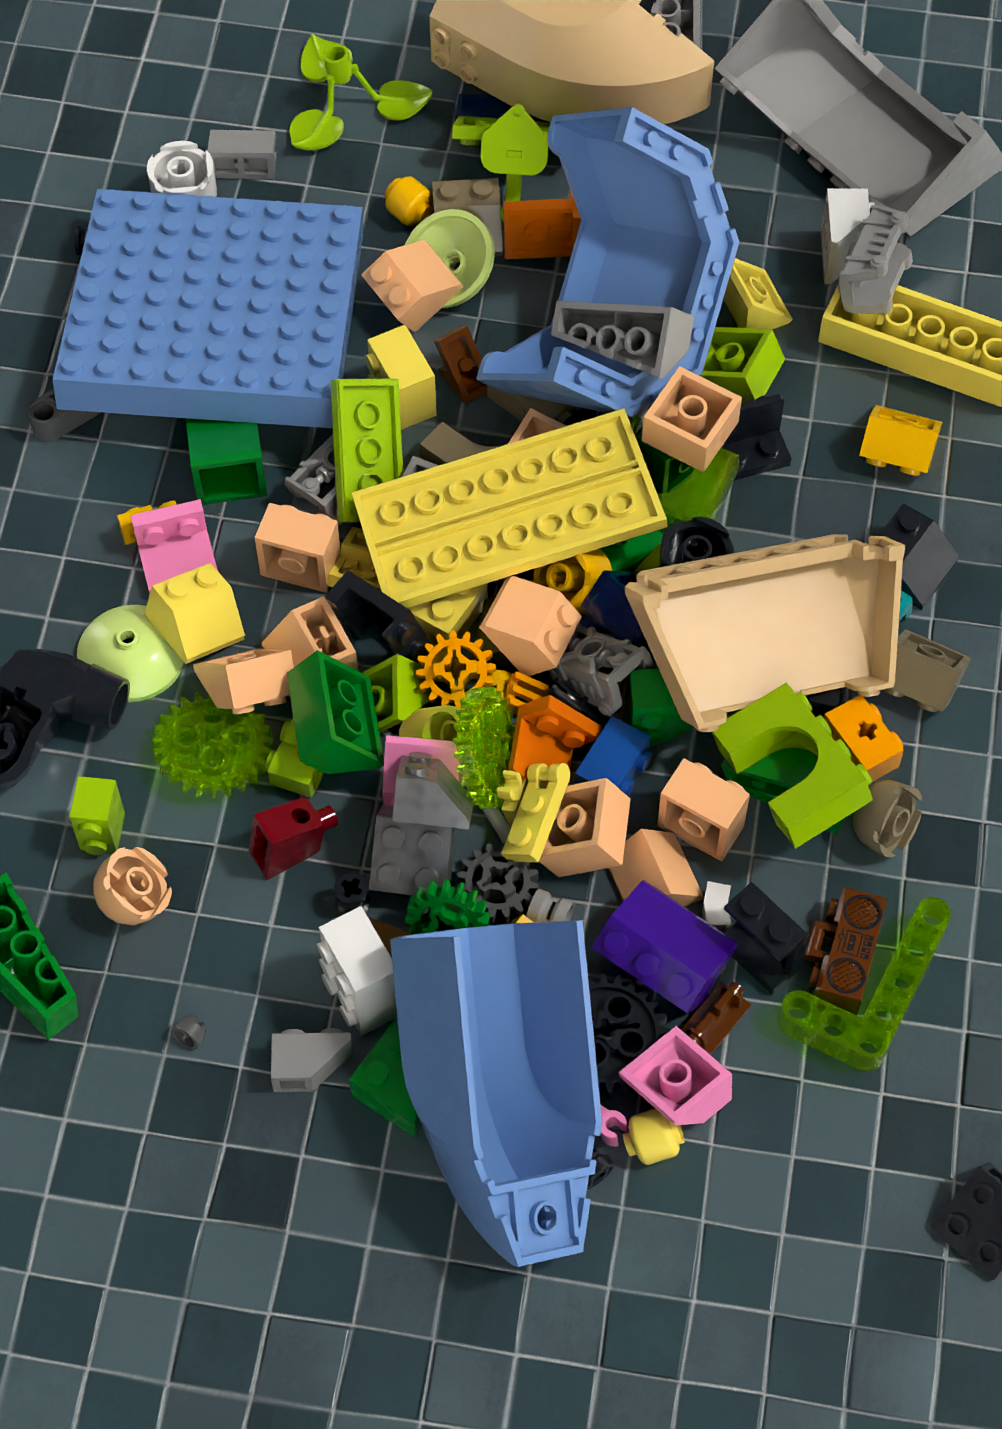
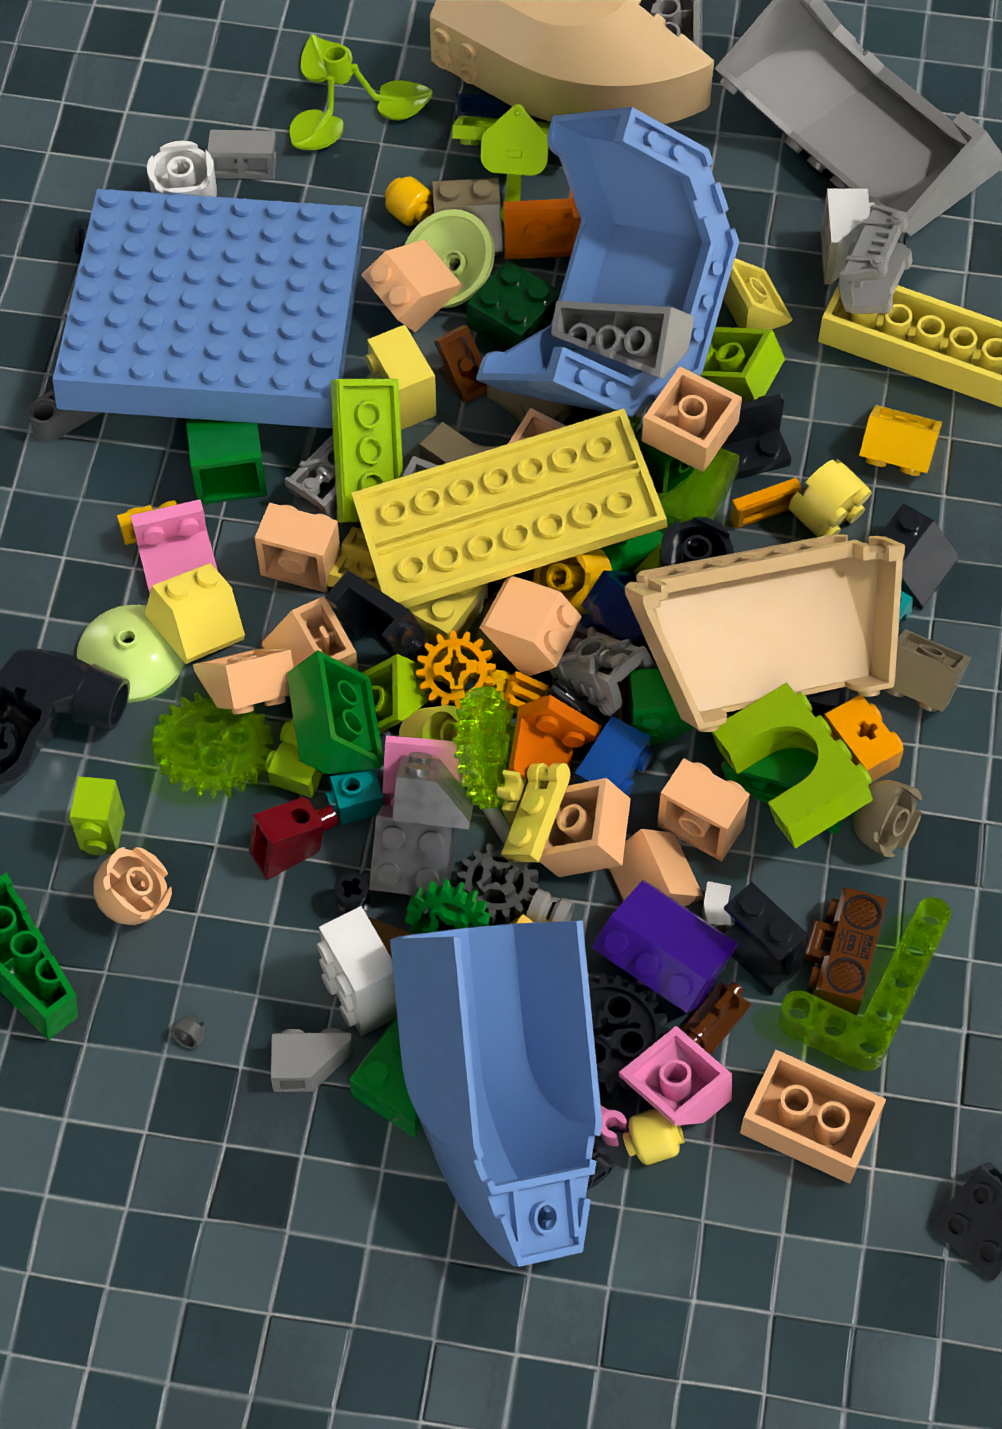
(355, 795): none -> teal brick
(511, 306): none -> dark green brick
(763, 503): none -> light orange tile
(812, 1116): none -> light nougat brick
(830, 499): none -> light yellow brick

